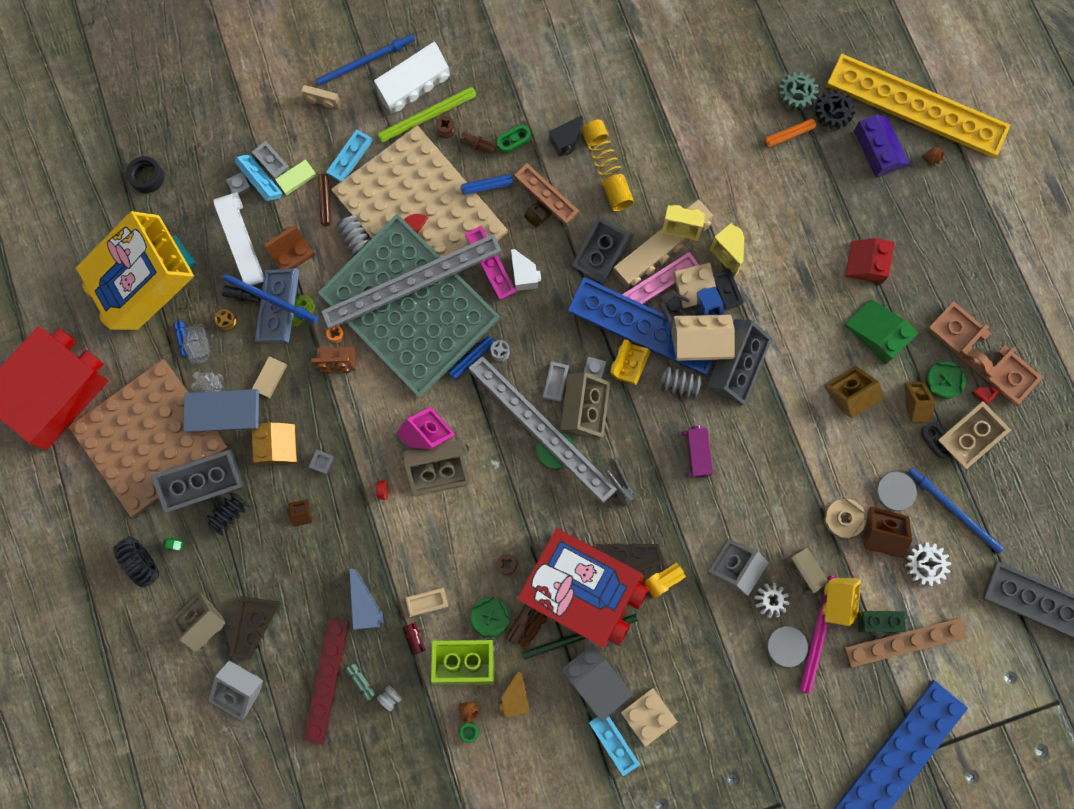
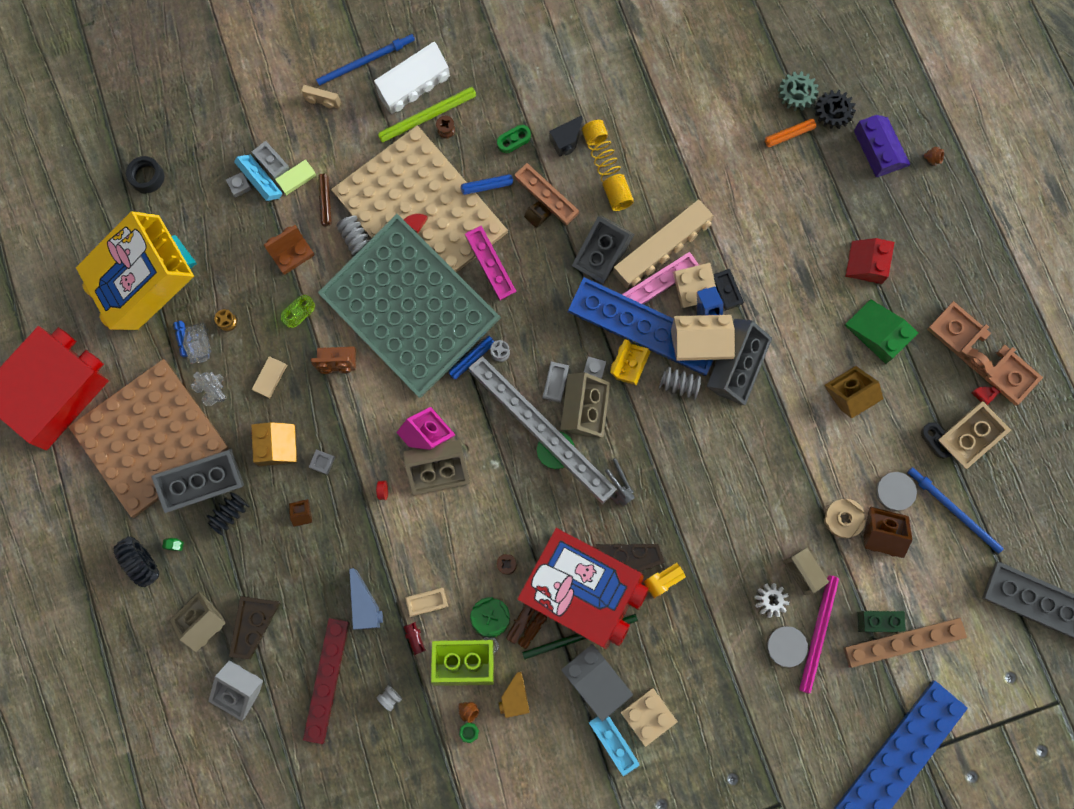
(221, 410): sand blue tile -> none
(238, 238): white beam -> none
(239, 294): black pin -> none
(274, 322): sand blue tile -> none
(298, 312): blue bar -> none
(336, 339): orange bush -> none
(349, 156): medium azure plate -> none
(360, 682): sand green axle -> none
(411, 281): light grey plate -> none
(477, 143): reddish brown axle -> none
(524, 272): white slope -> none
(670, 301): dark grey plant -> none
(683, 222): light yellow slope -> none
(698, 452): magenta brick -> none
(729, 248): light yellow slope -> none
(739, 566): light grey slope -> none
(842, 600): yellow slope -> none
(918, 106): yellow plate -> none
(919, 402): pearl gold slope -> none
(927, 556): white gear -> none
(945, 380): green tile -> none

